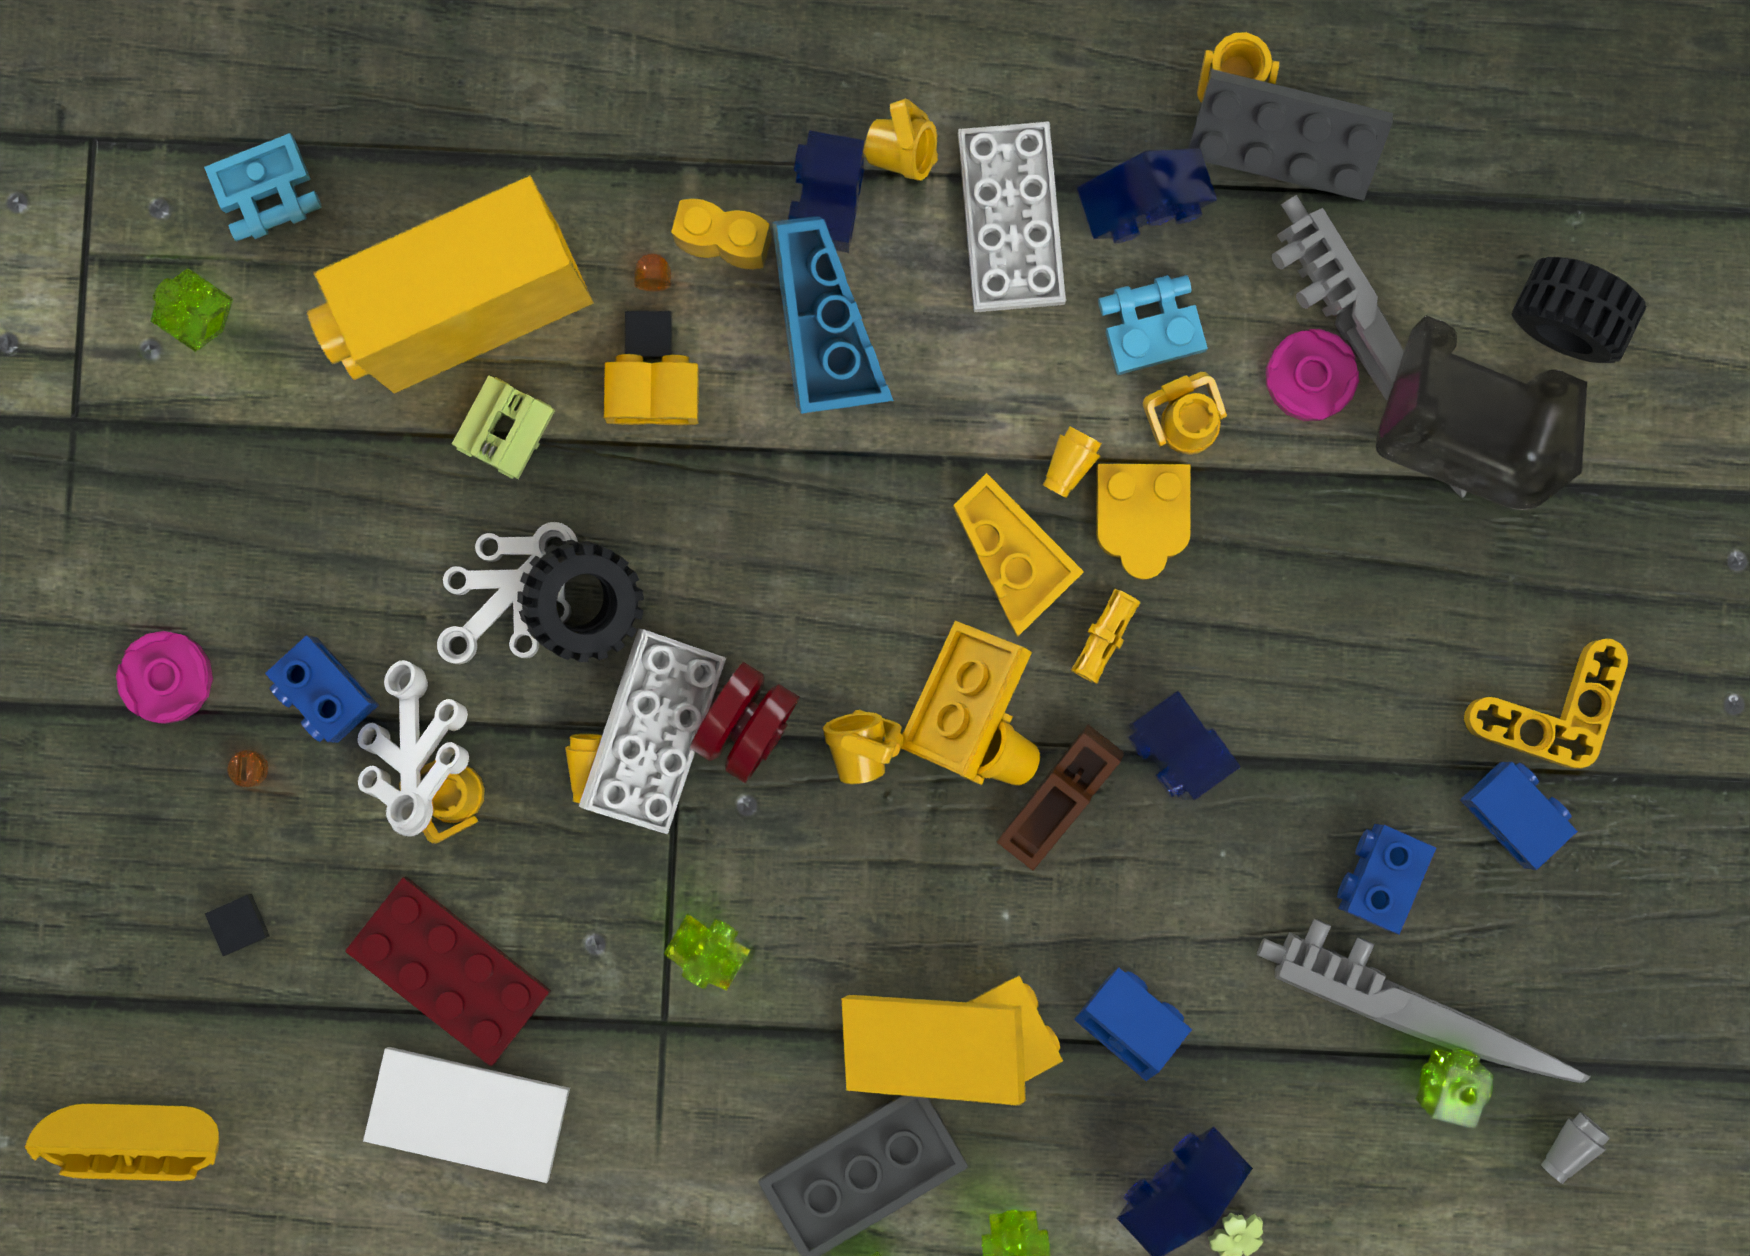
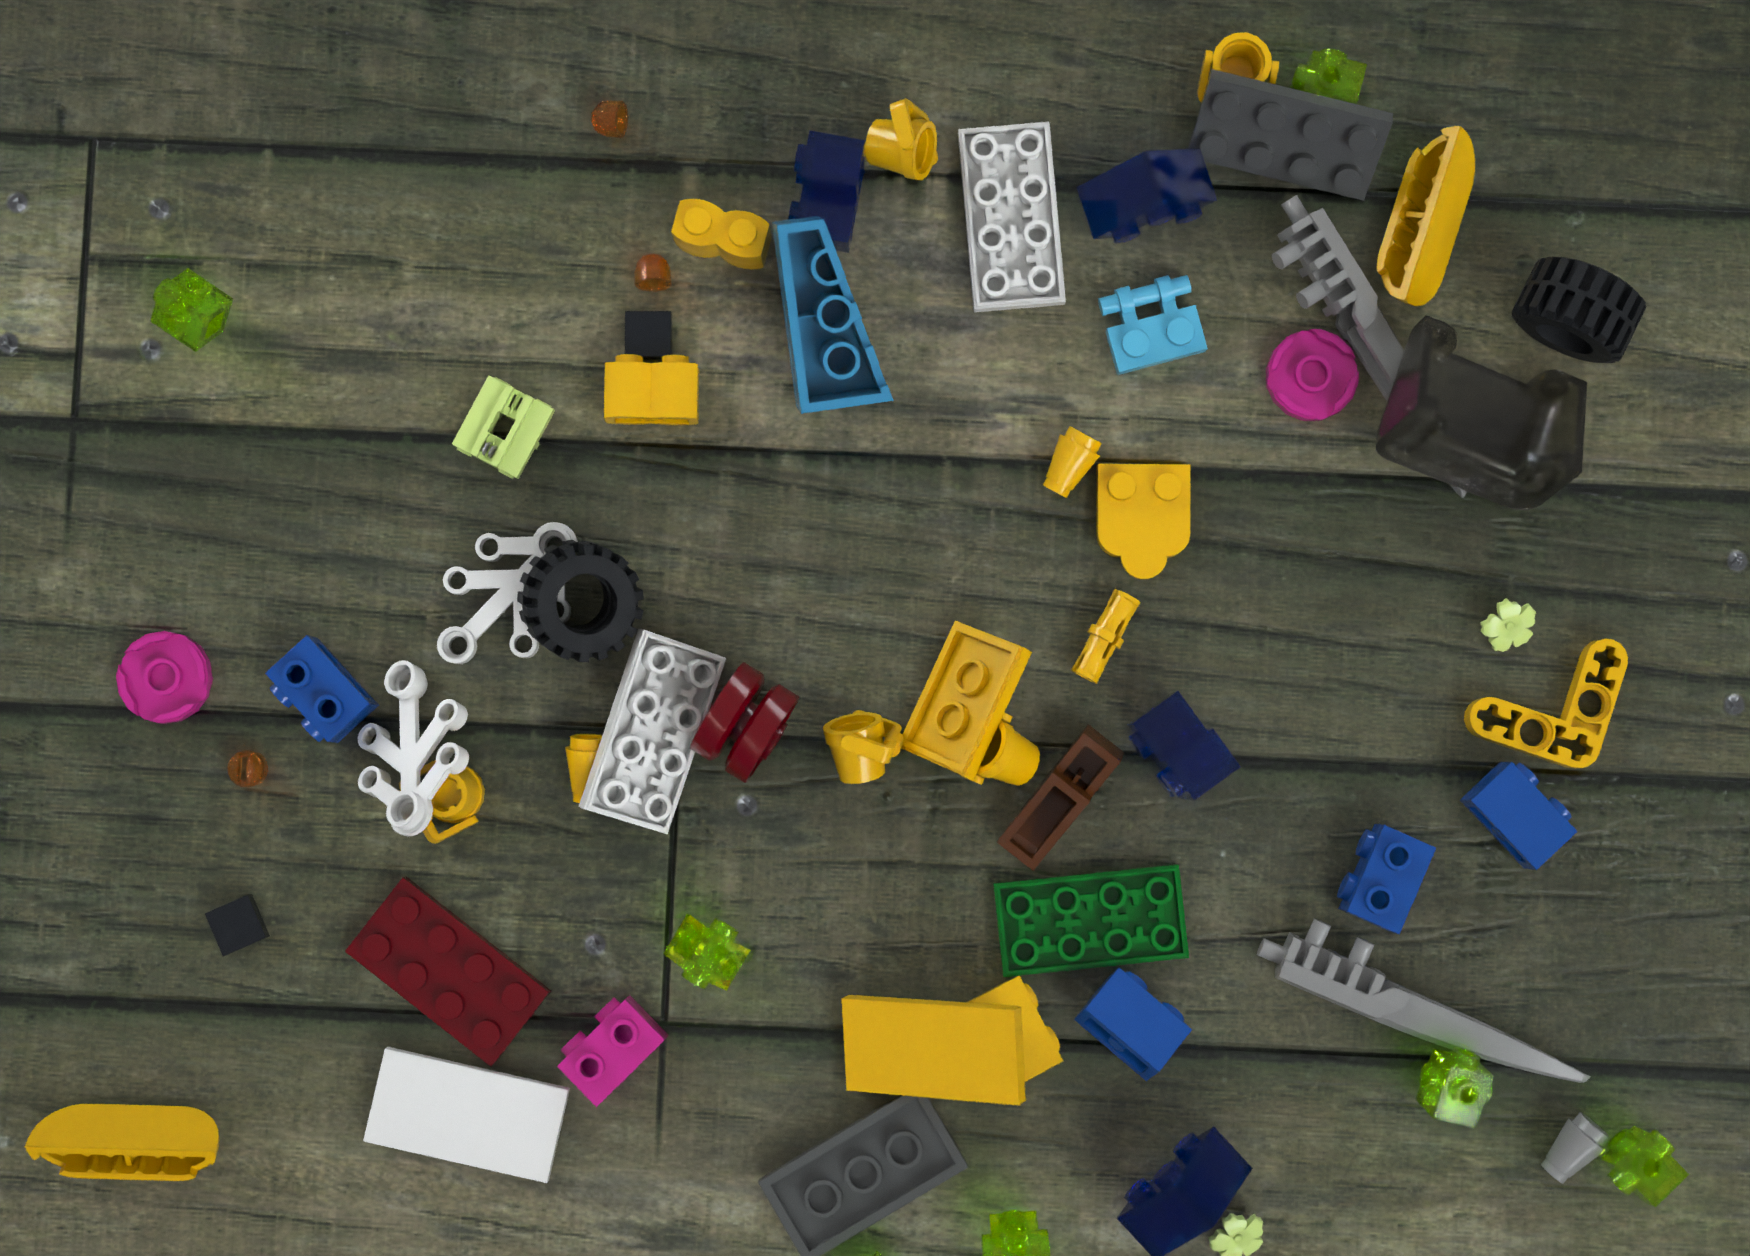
(259, 174): medium azure plate -> none
(449, 289): yellow brick -> none
(610, 118): none -> clear orange hinge
(612, 1049): none -> dark pink brick
(1015, 553): yellow wing -> none
(1090, 920): none -> green tile
(1189, 420): yellow piece -> none
(1330, 75): none -> clear neon green brick
(1427, 217): none -> yellow brick
(1510, 626): none -> yellowish green plant
(1643, 1165): none -> clear neon green brick

